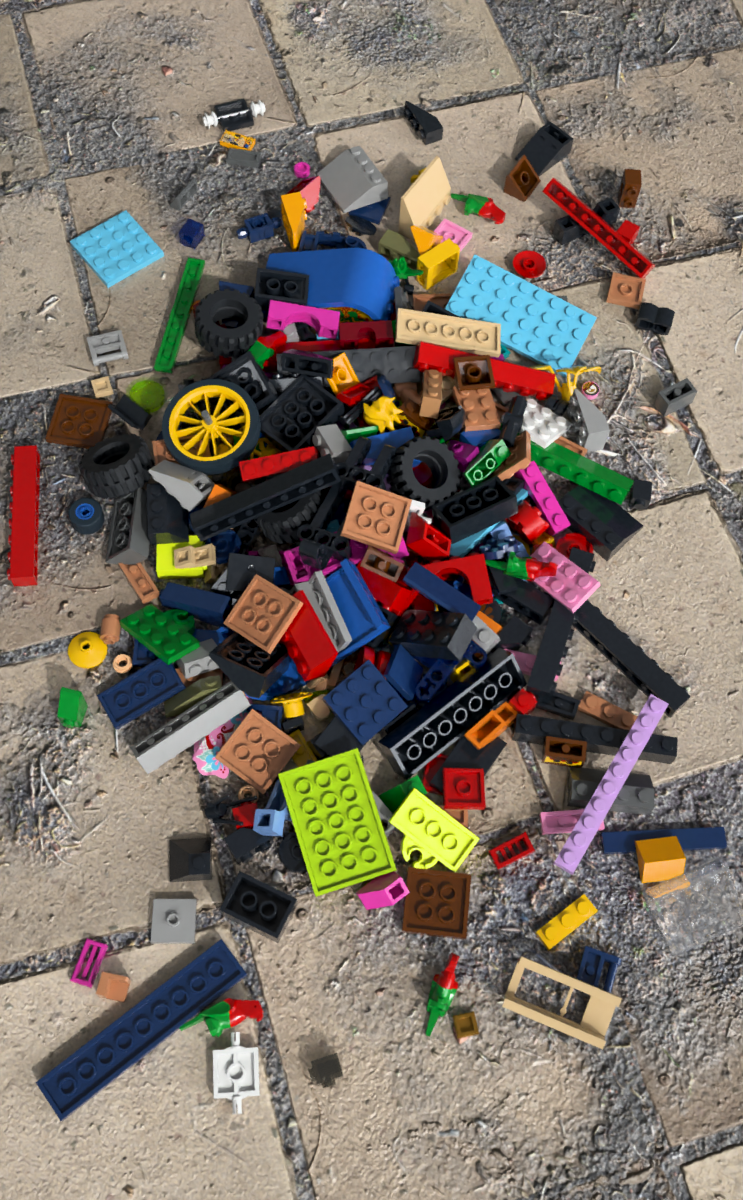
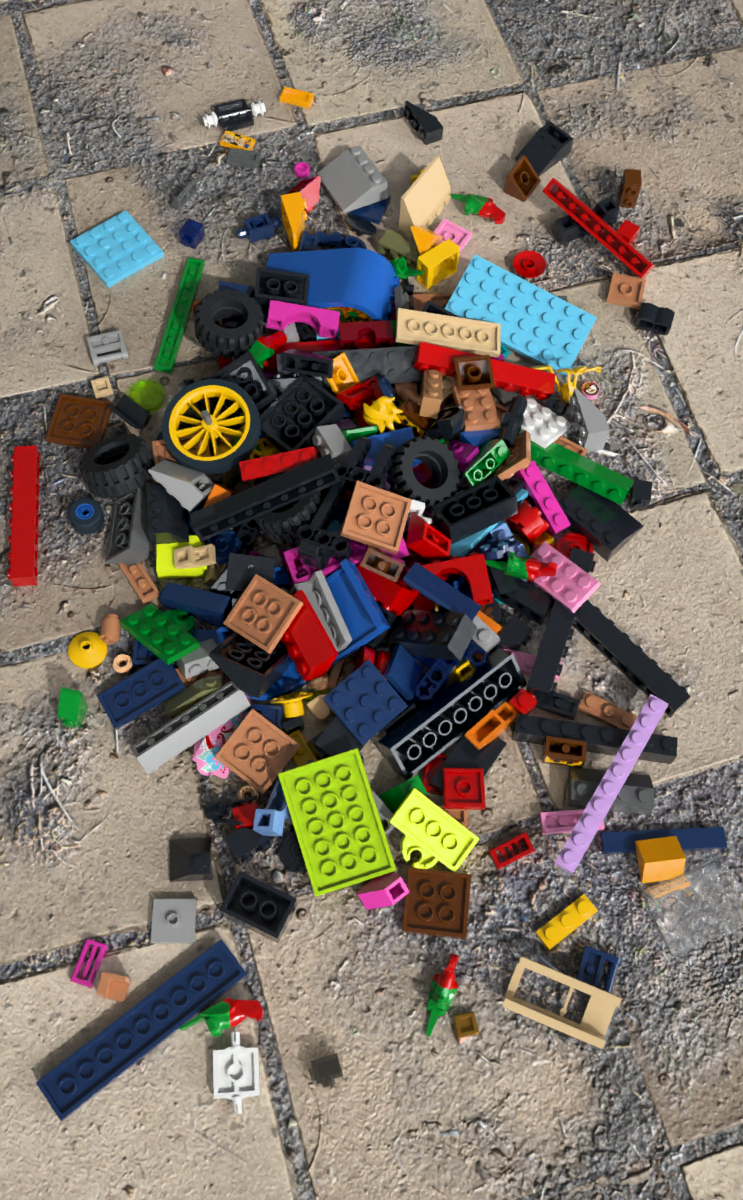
(296, 97): none -> light orange tile
(358, 409): black axle -> none
(675, 397): dark grey brick -> none

